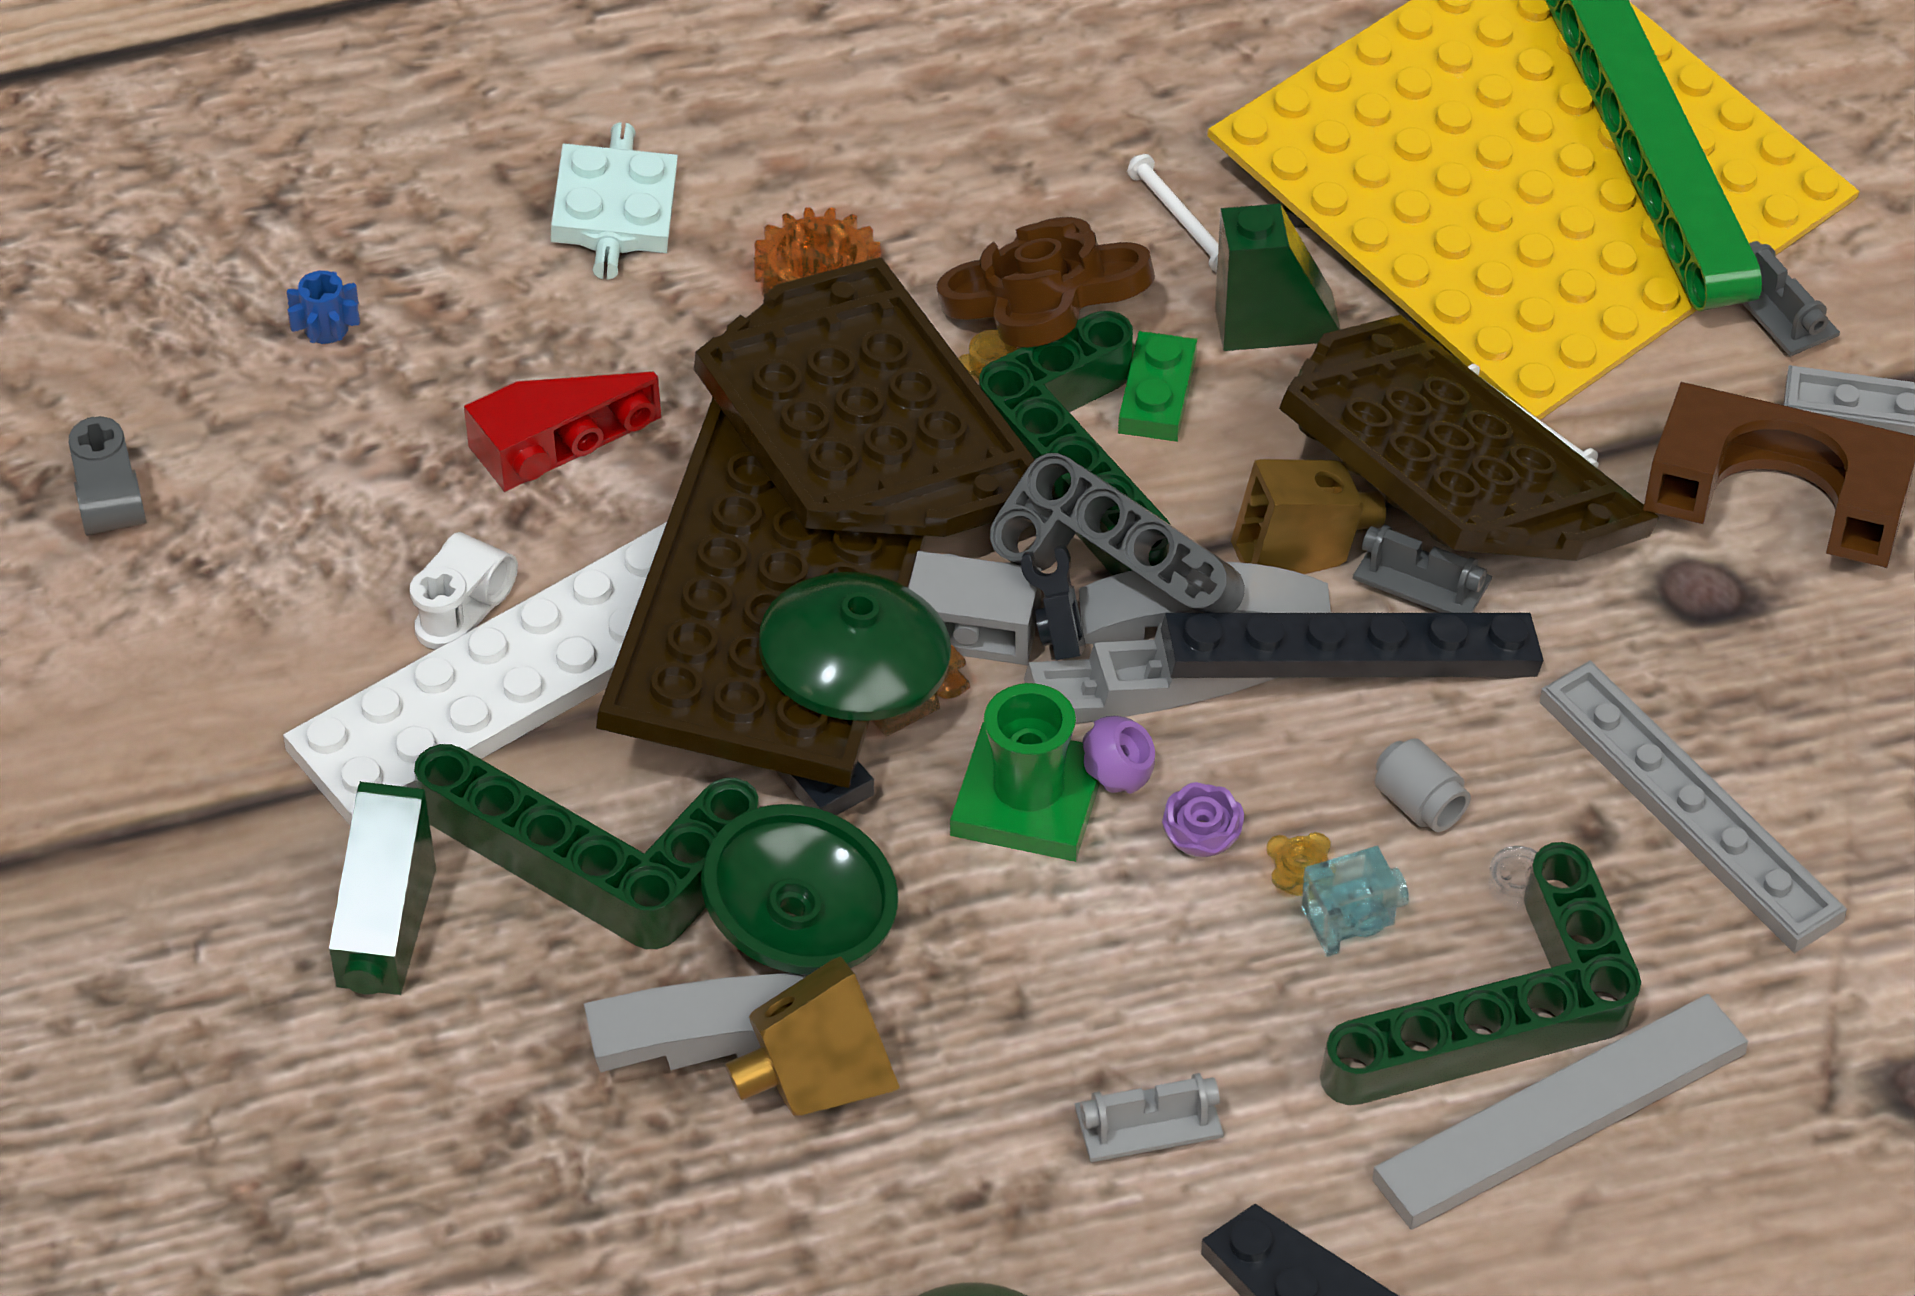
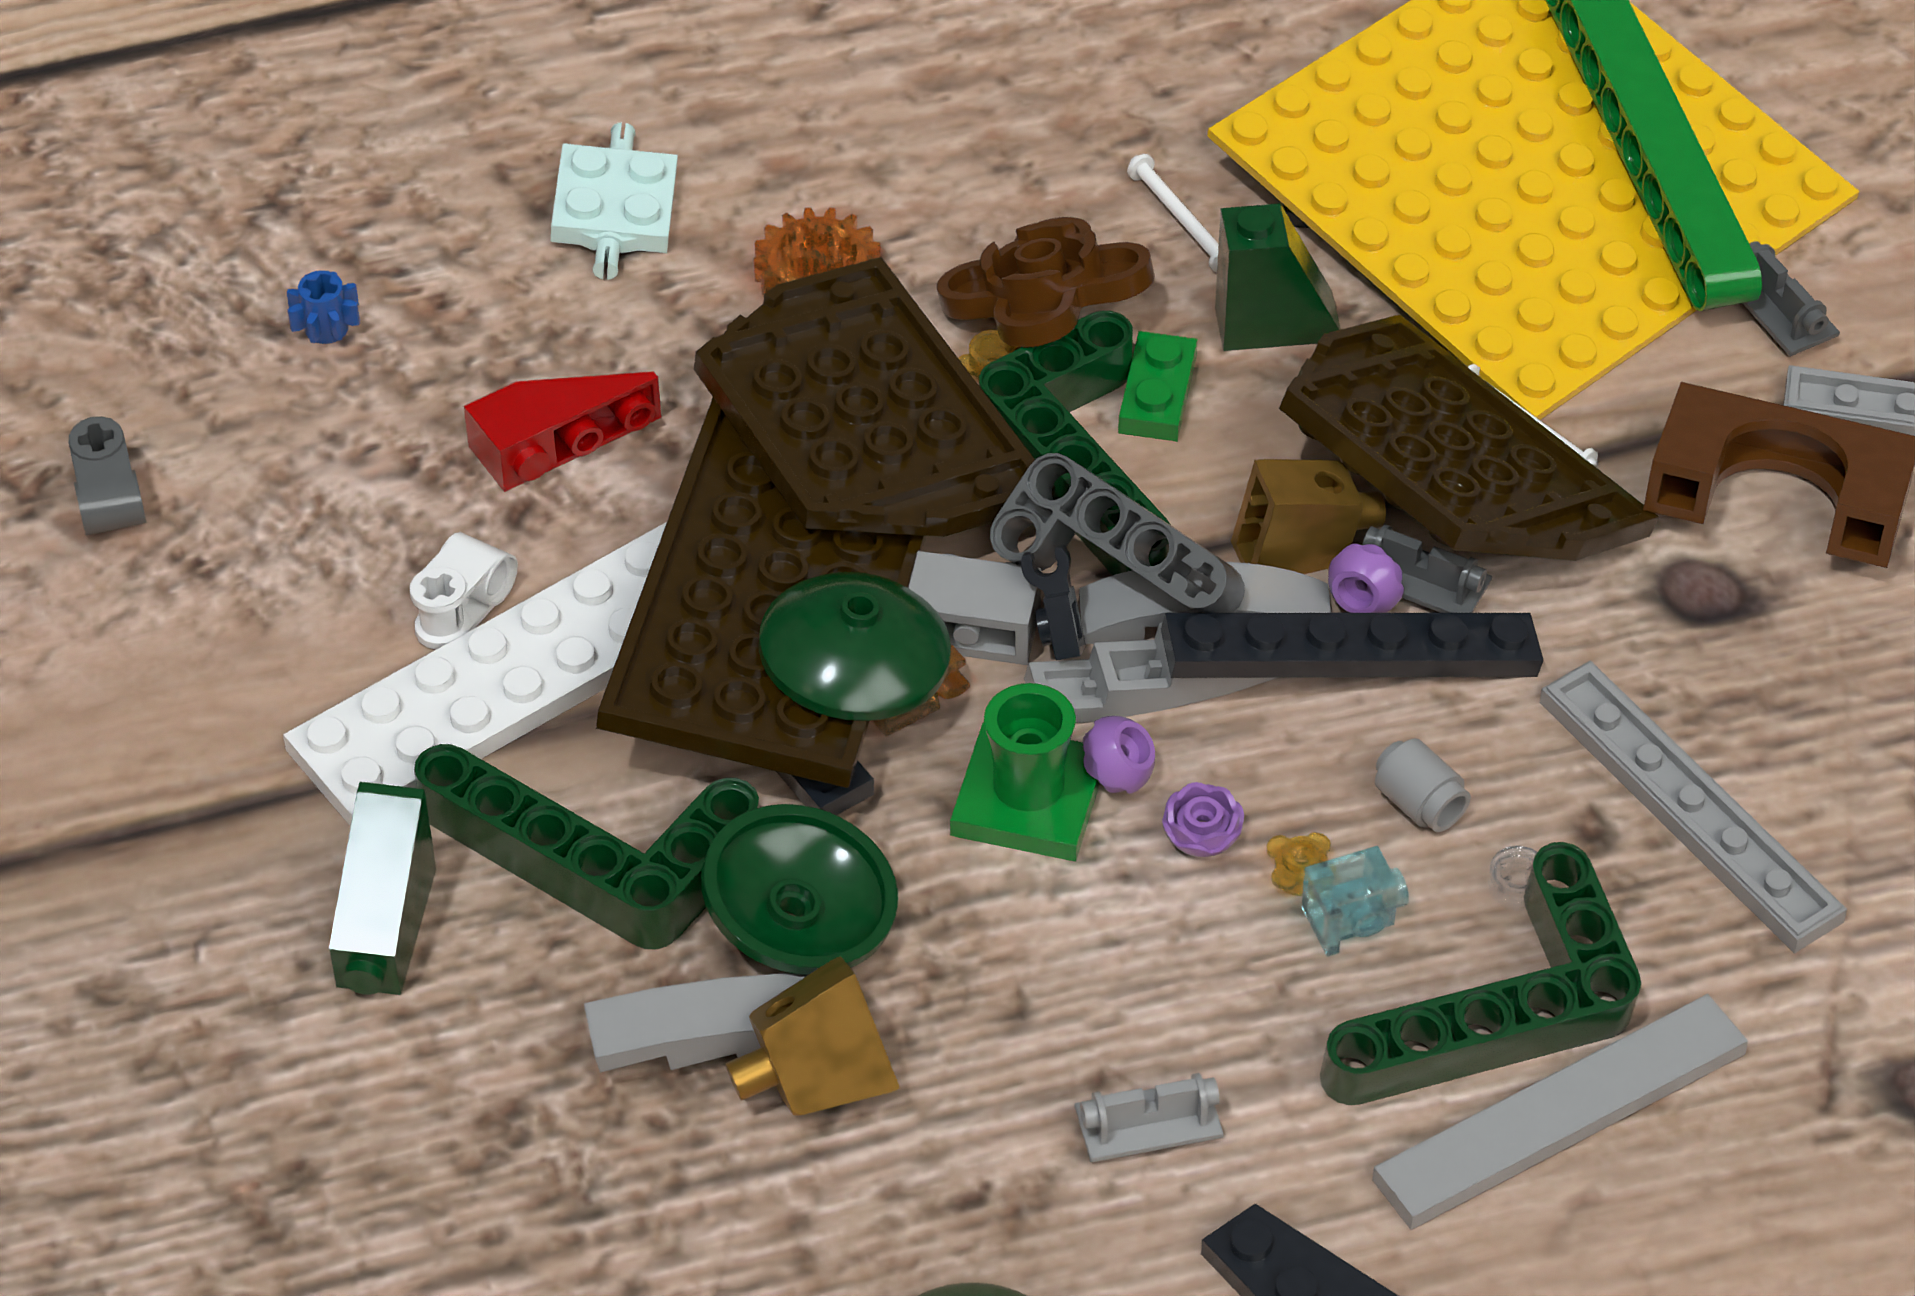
(1365, 579): none -> medium lavender plate

